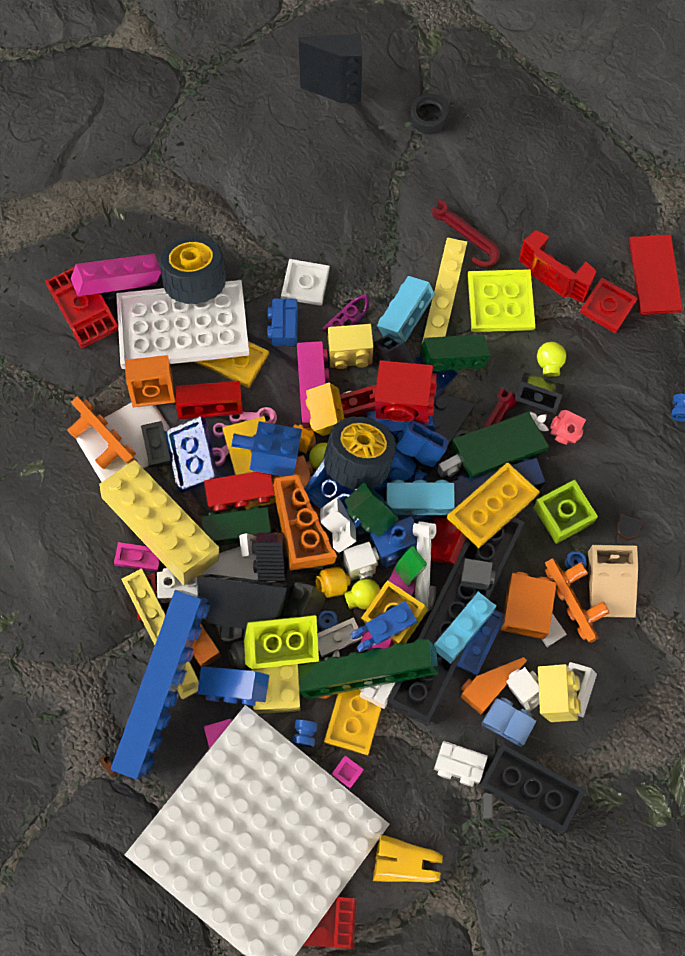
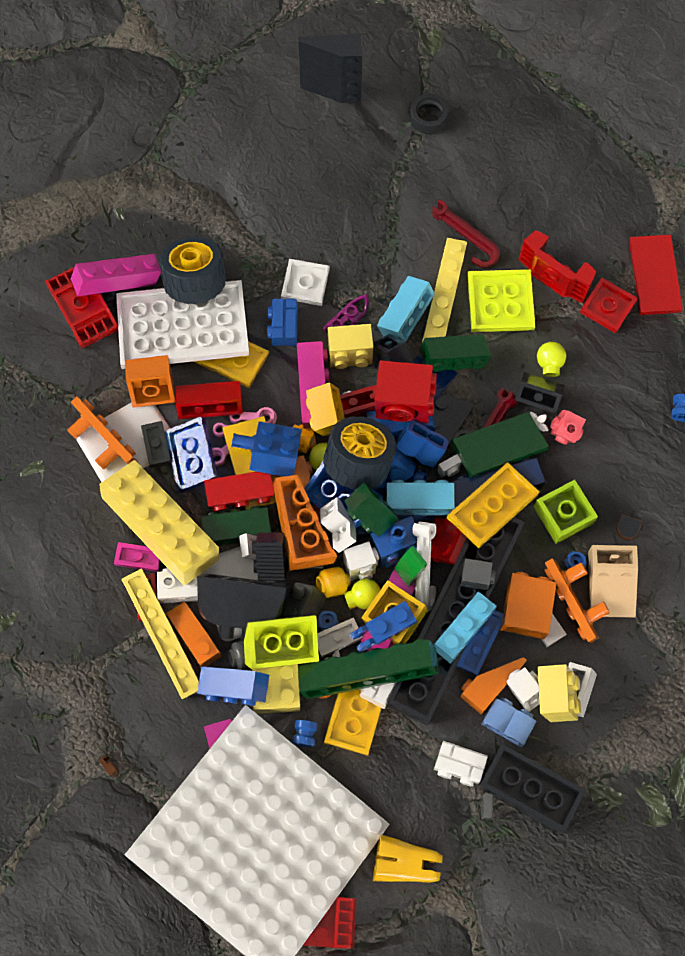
(160, 684): blue brick -> none
(347, 772): dark pink plate -> none

